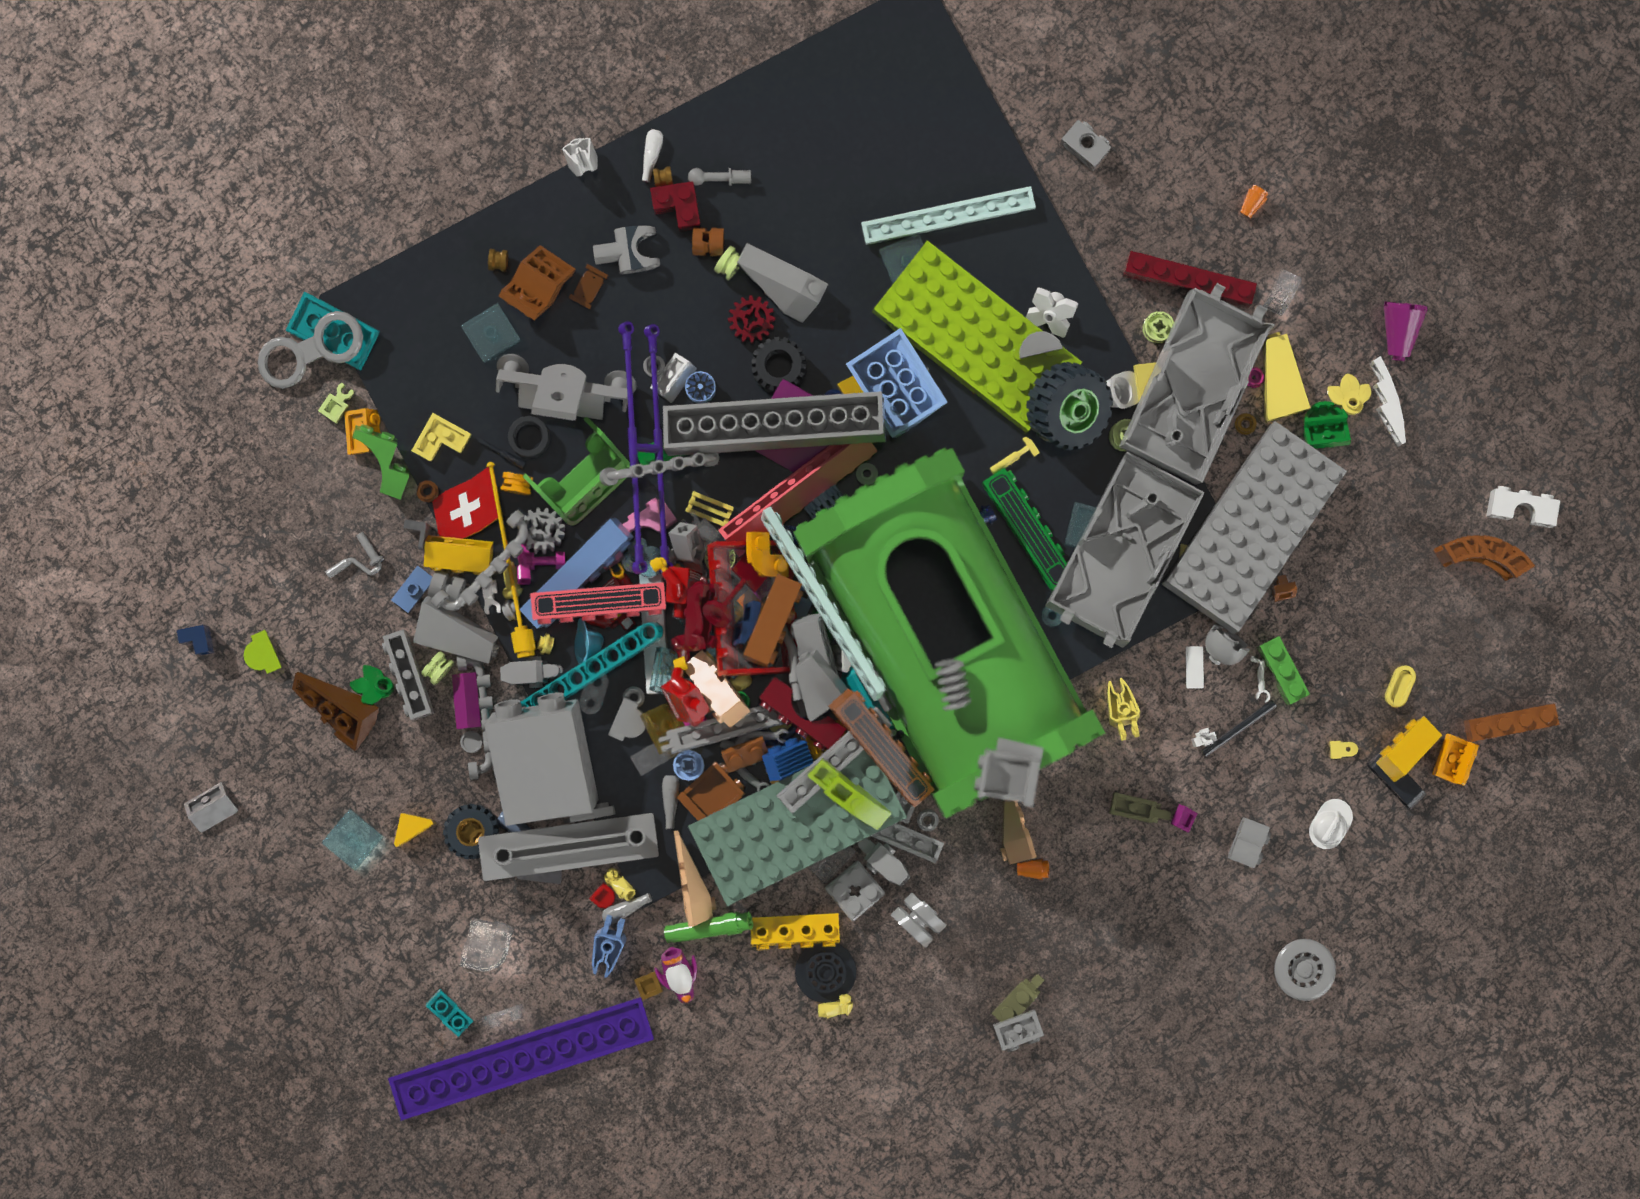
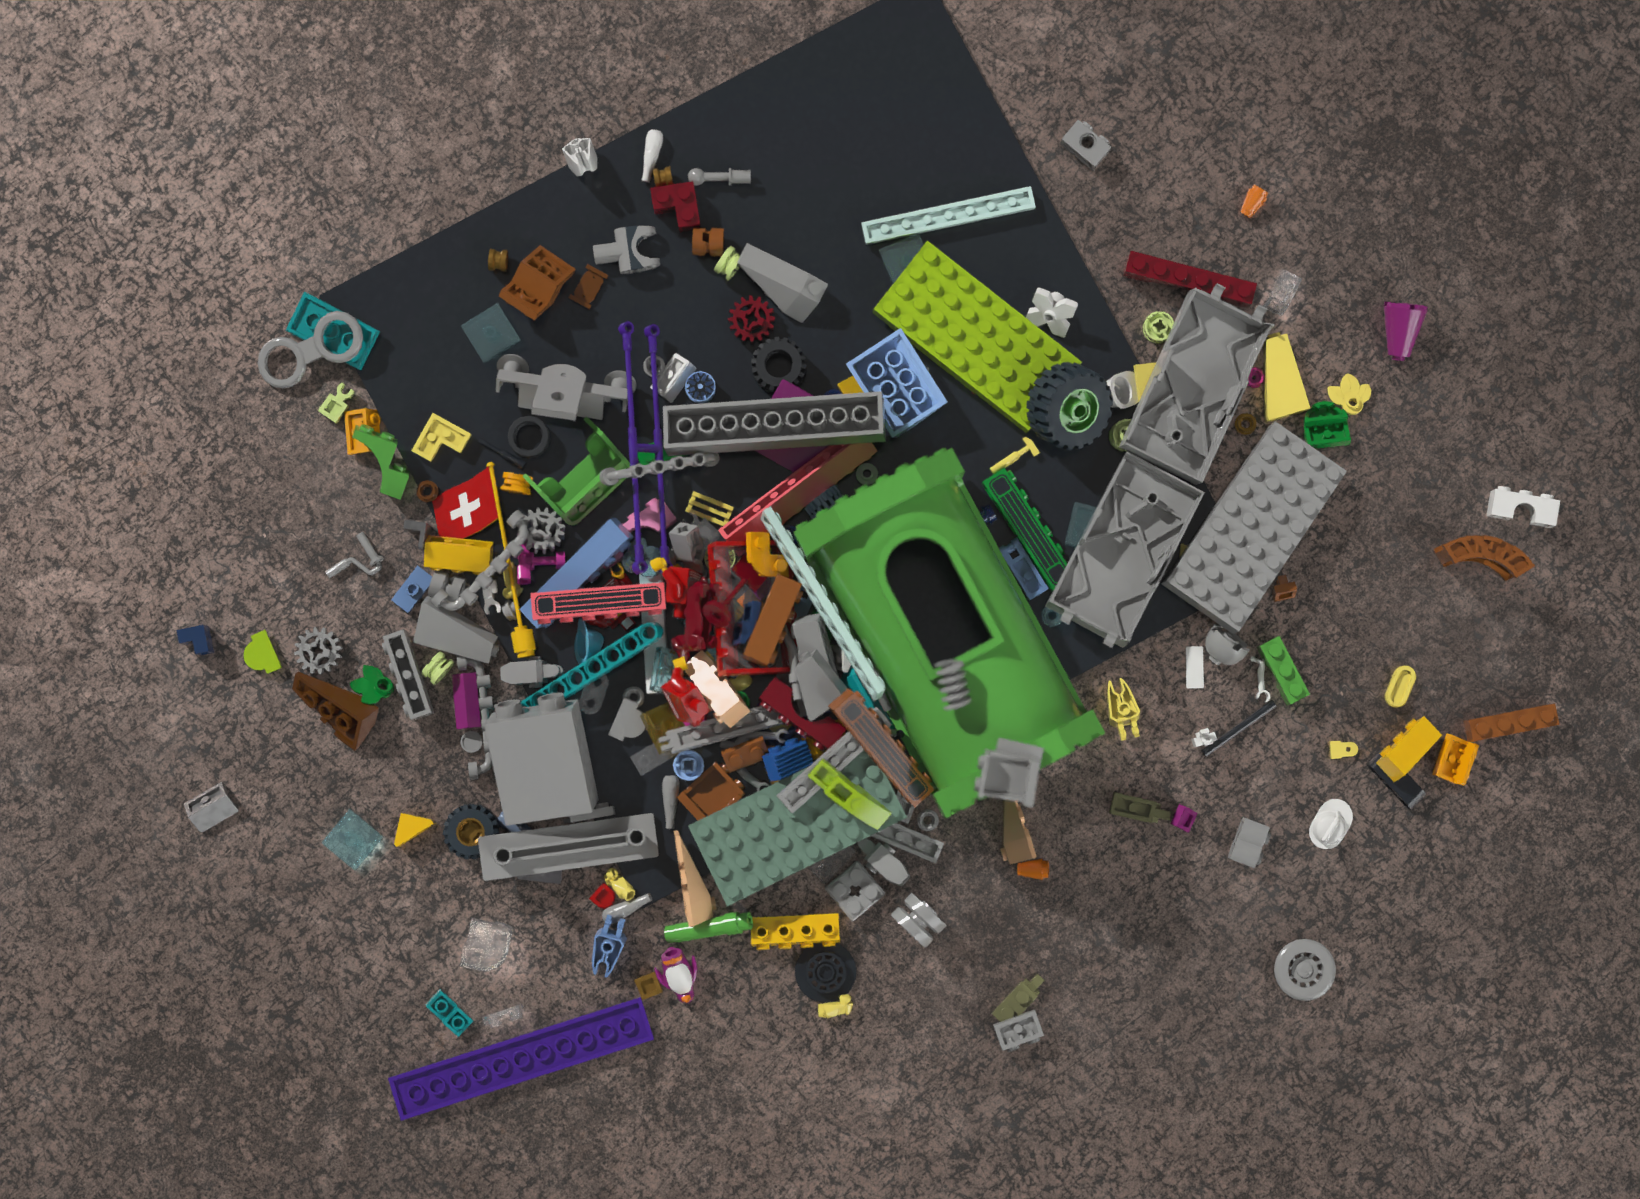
(316, 659): none -> light grey gear
(545, 644): light yellow plate -> none
(1023, 569): none -> medium blue plate
(1039, 343): light grey tile -> none
(1390, 410): white slope -> none

